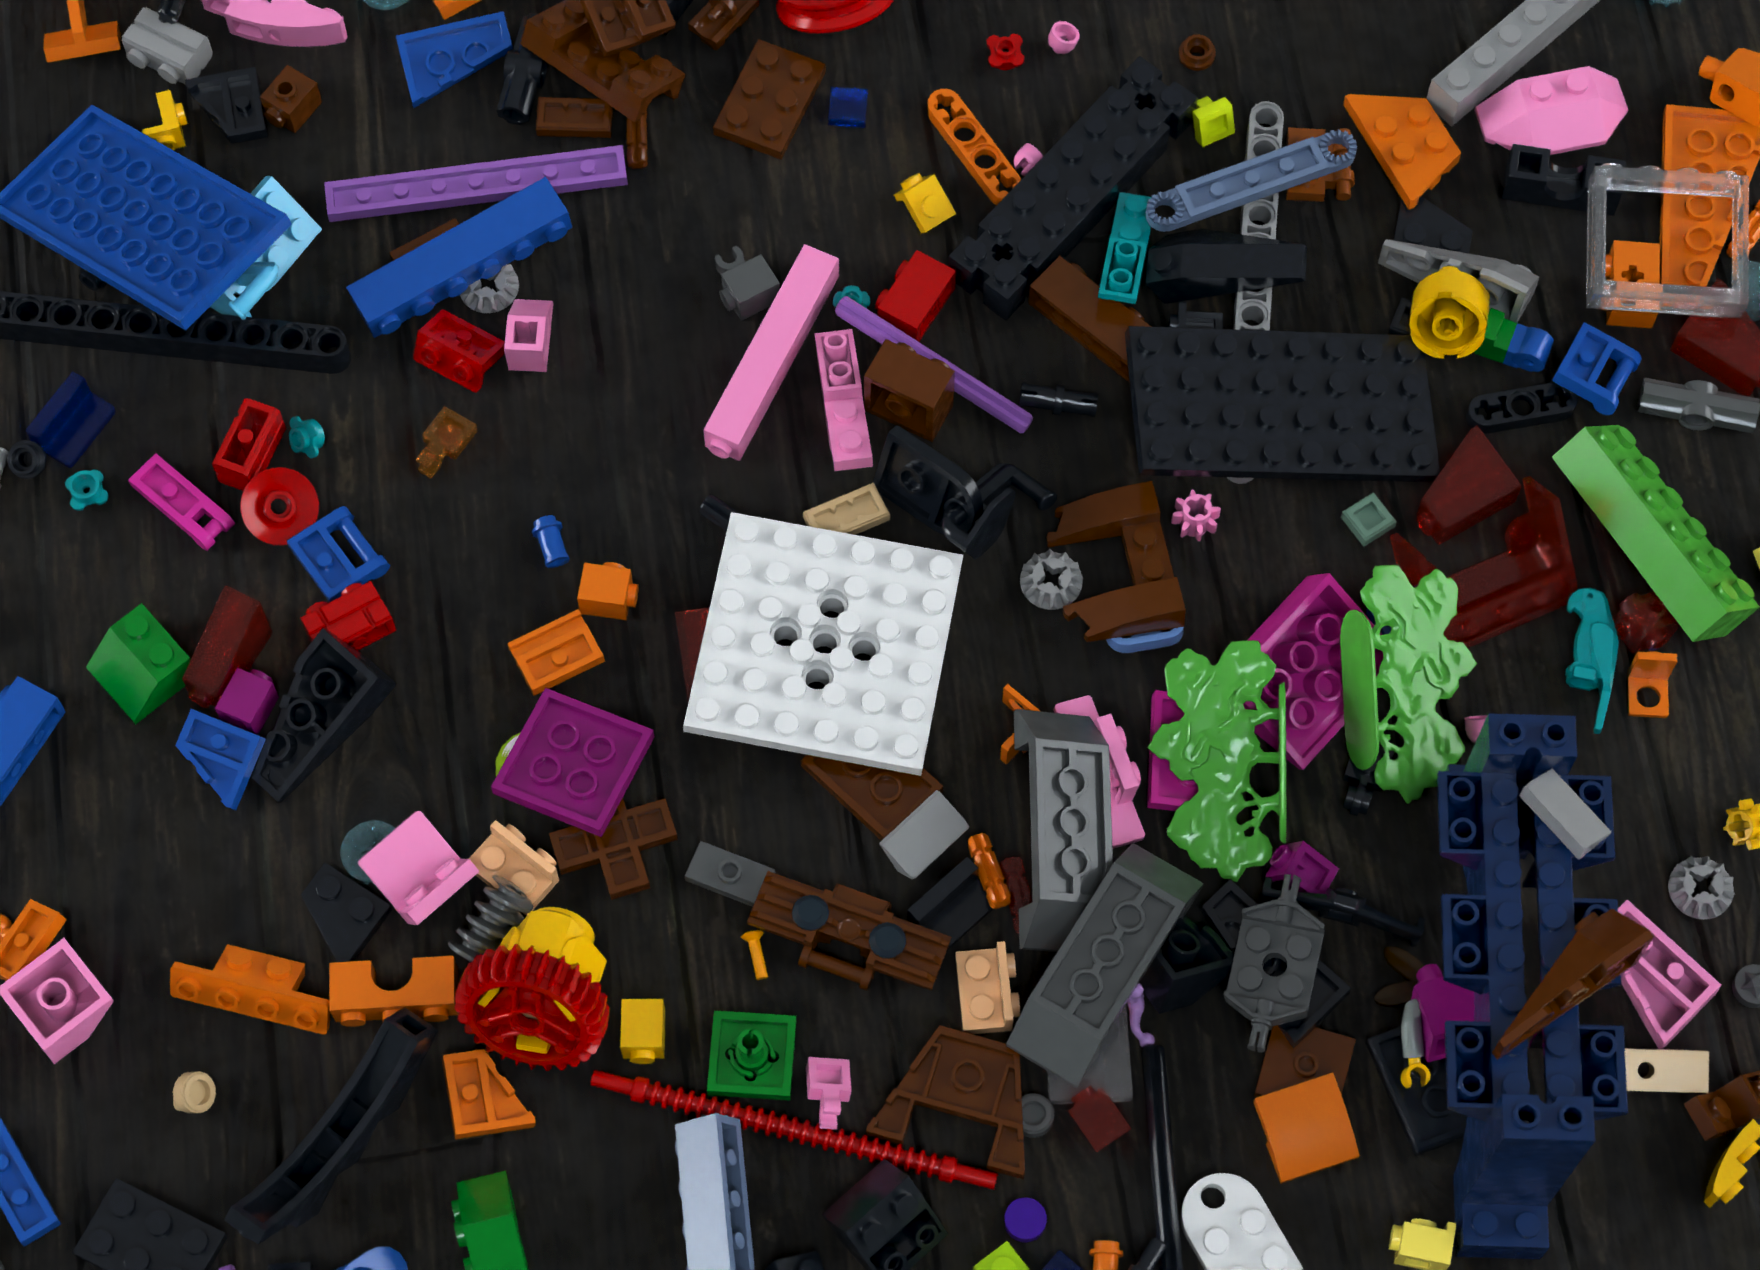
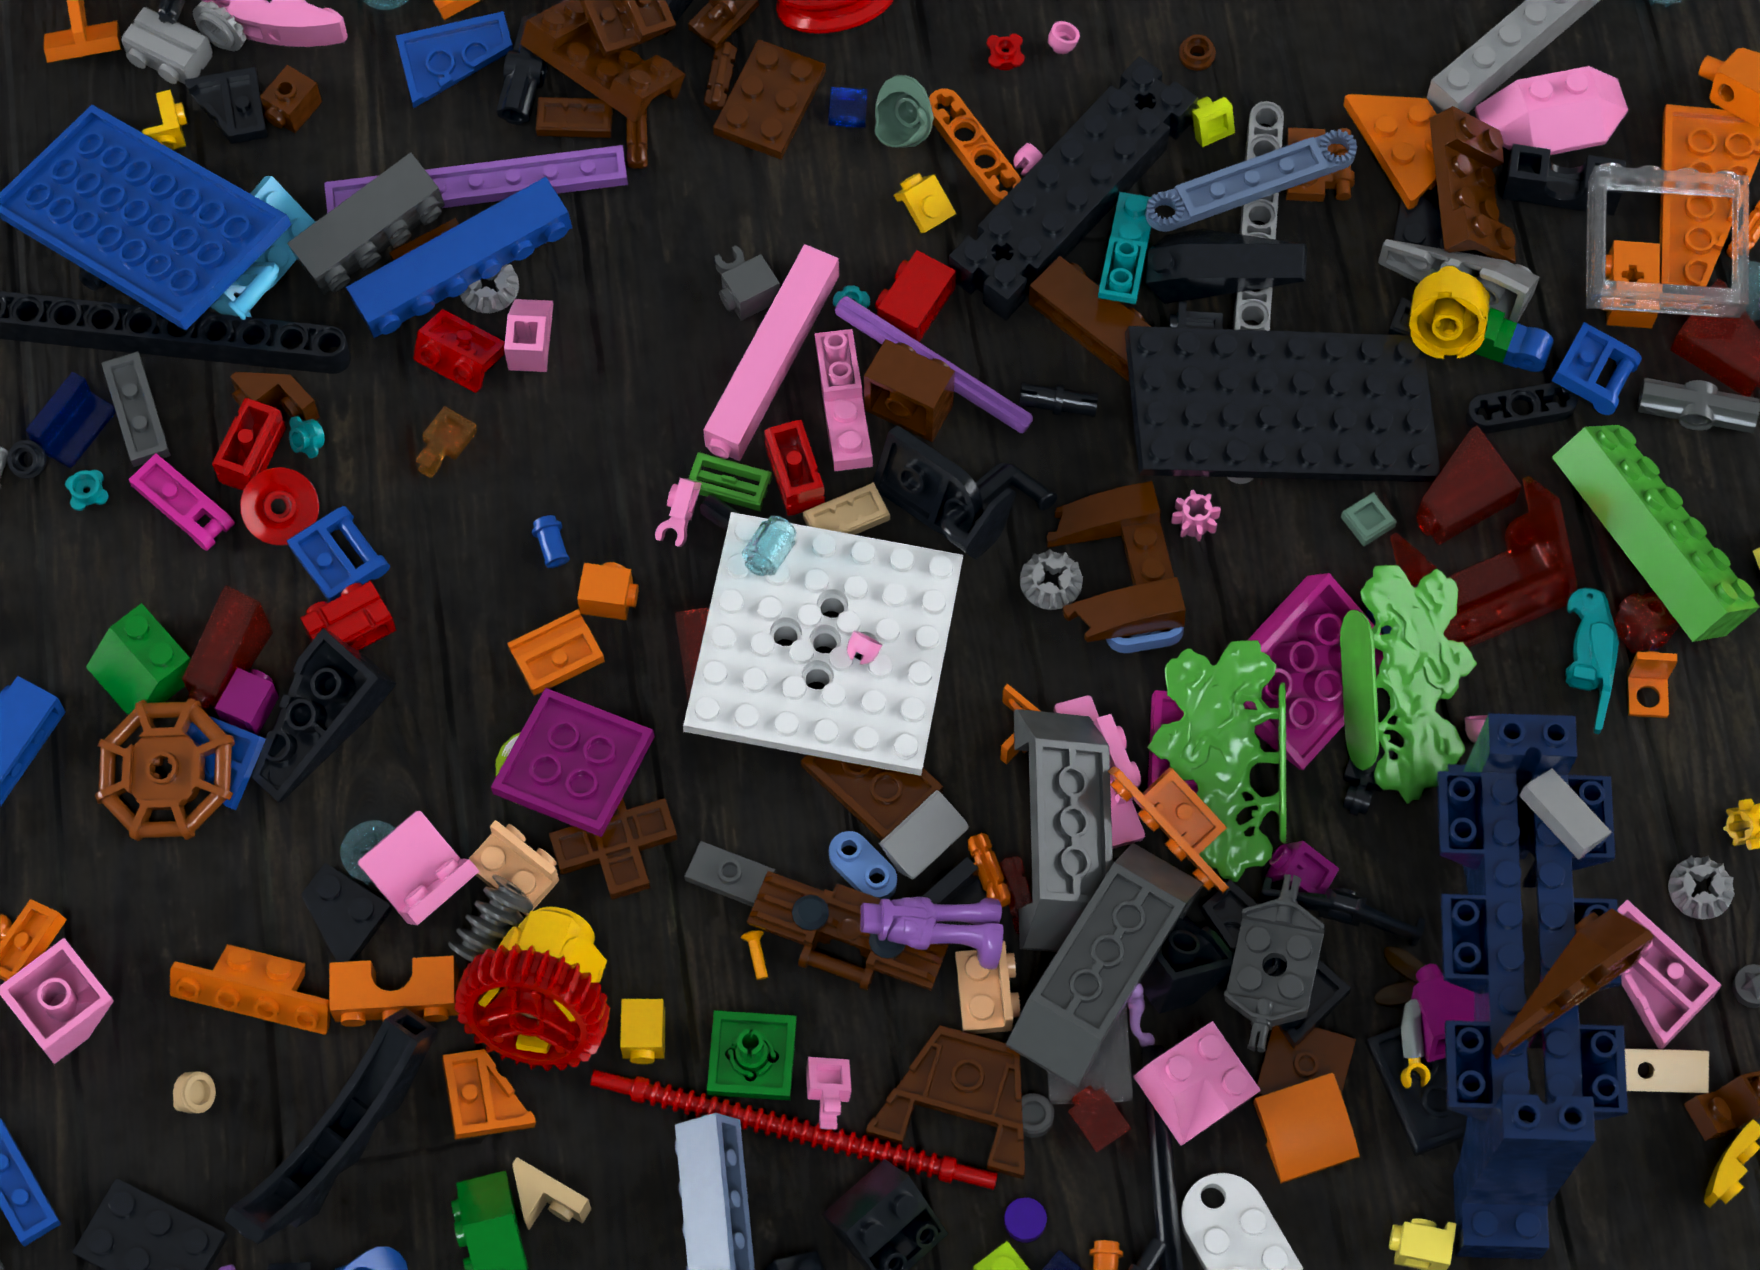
(135, 408): none -> dark grey plate
(180, 785): none -> dark orange plate
(219, 26): none -> light grey gear
(275, 390): none -> reddish brown slope
(368, 224): none -> dark grey brick
(538, 1188): none -> tan slope
(682, 501): none -> bright pink plate
(720, 76): none -> reddish brown axle
(728, 495): none -> bright green tile
(769, 546): none -> clear light blue brick
(794, 467): none -> red brick
(861, 865): none -> medium blue plate
(863, 645): none -> bright pink hinge
(903, 112): none -> sand green piece
(915, 918): none -> medium lavender piece
(1180, 815): none -> orange bracket
(1196, 1083): none -> bright pink slope
(1464, 160): none -> reddish brown piece

